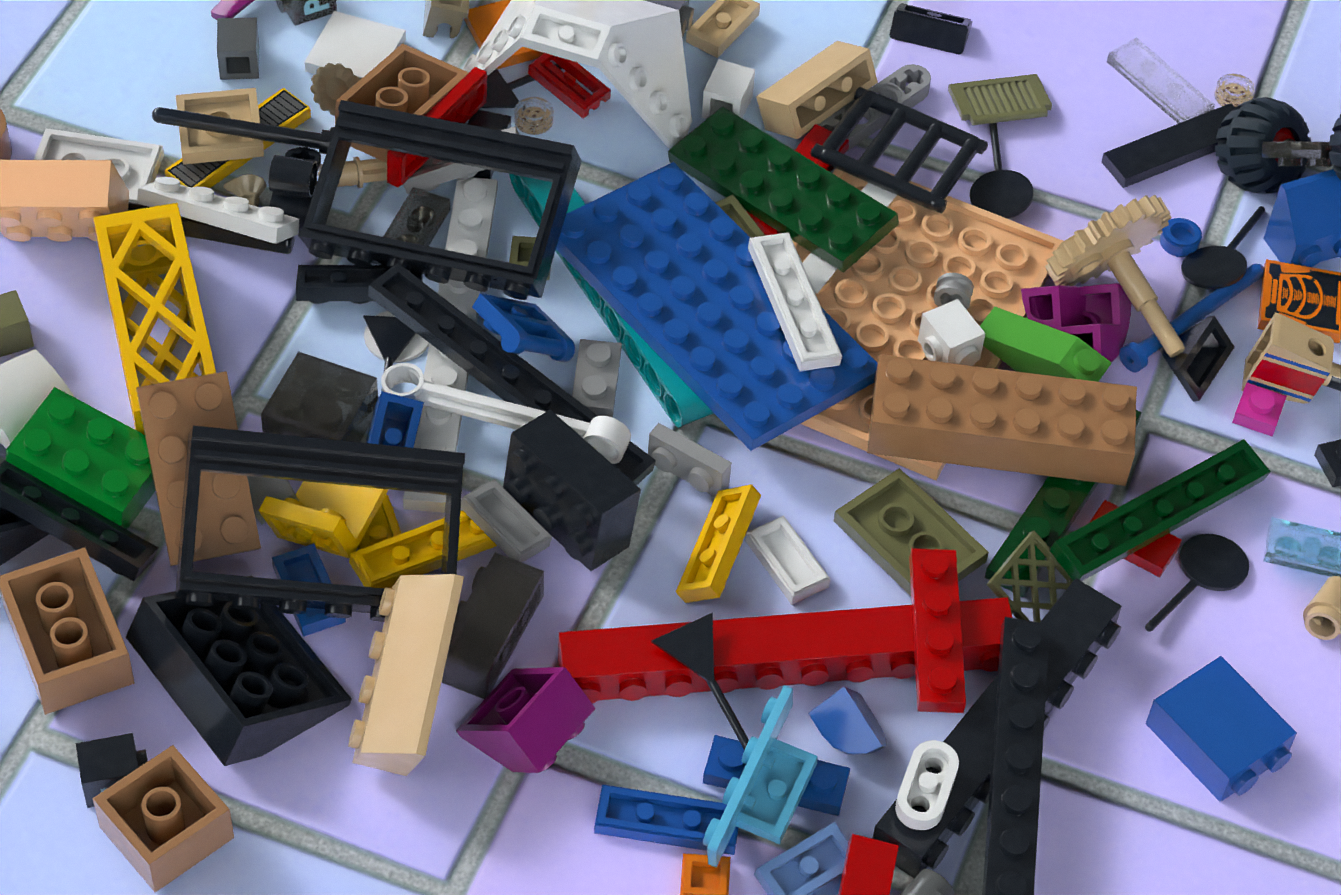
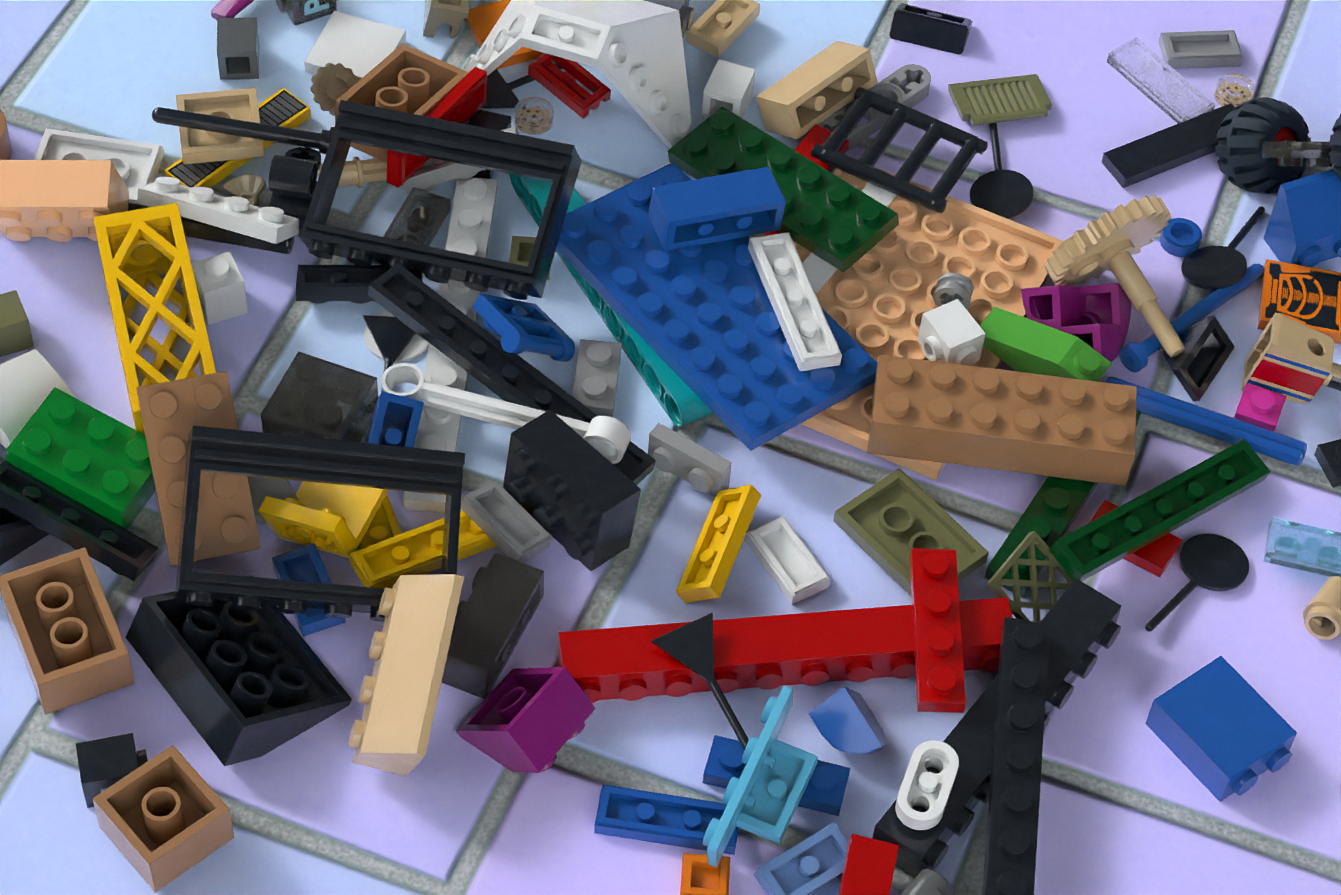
(220, 288): none -> white brick
(716, 208): none -> blue brick
(1200, 49): none -> light grey tile
(1217, 424): none -> blue axle

